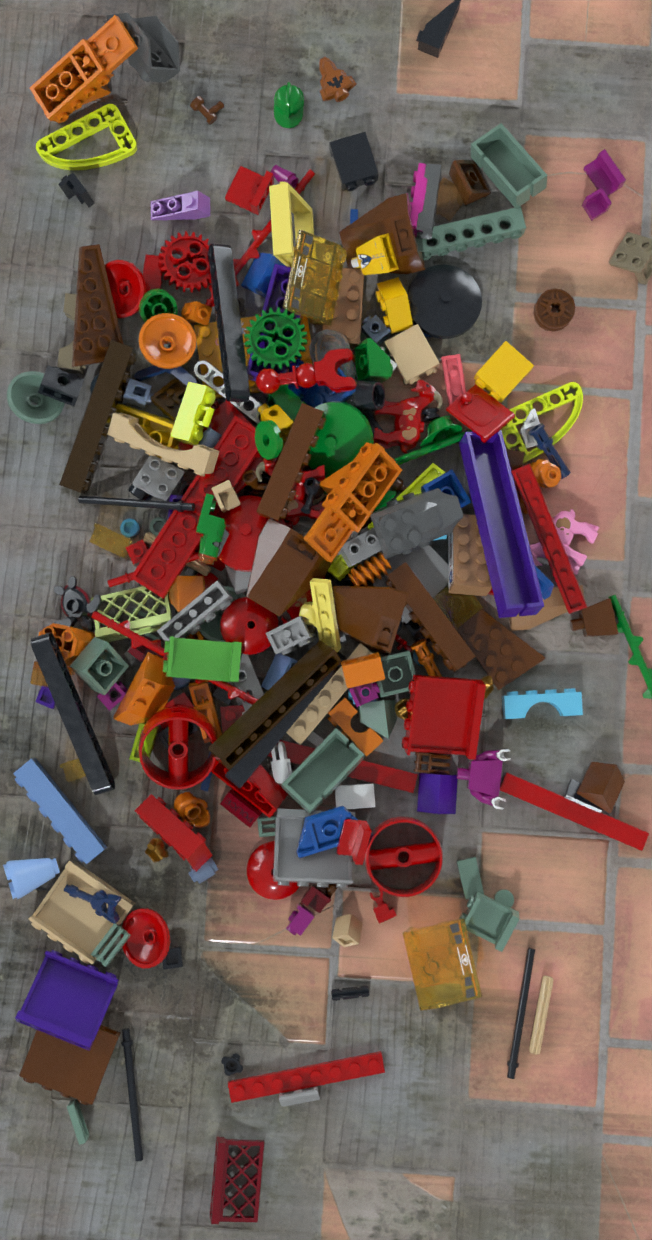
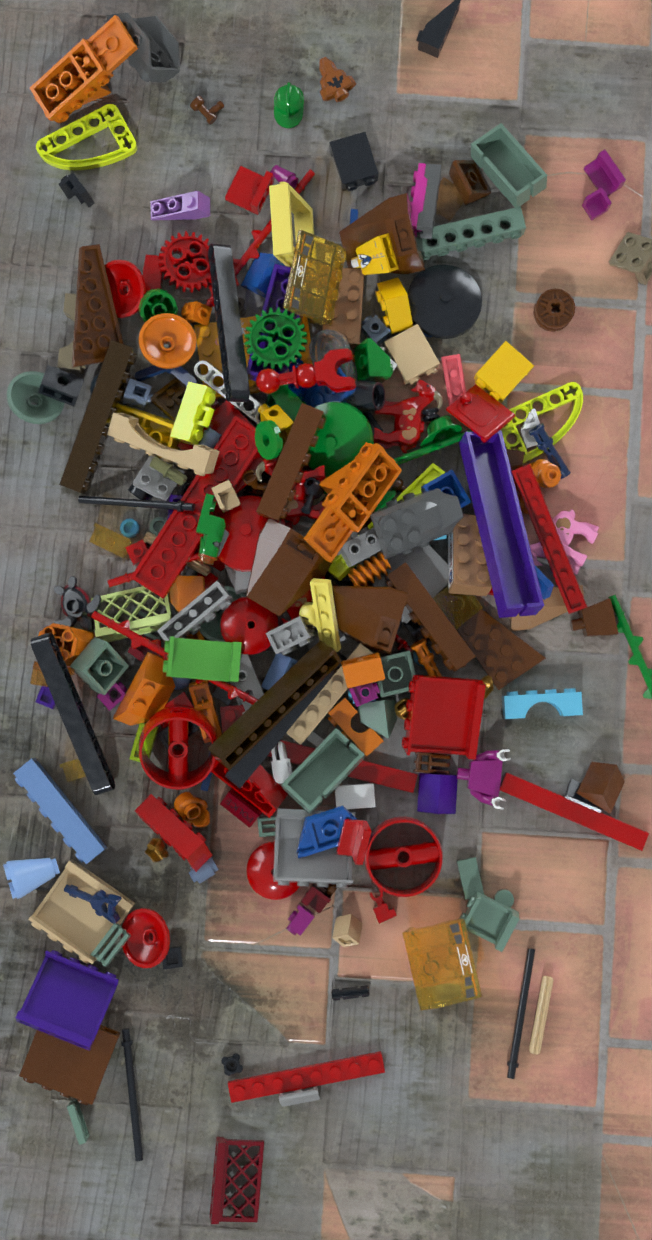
(168, 471): none -> olive axle

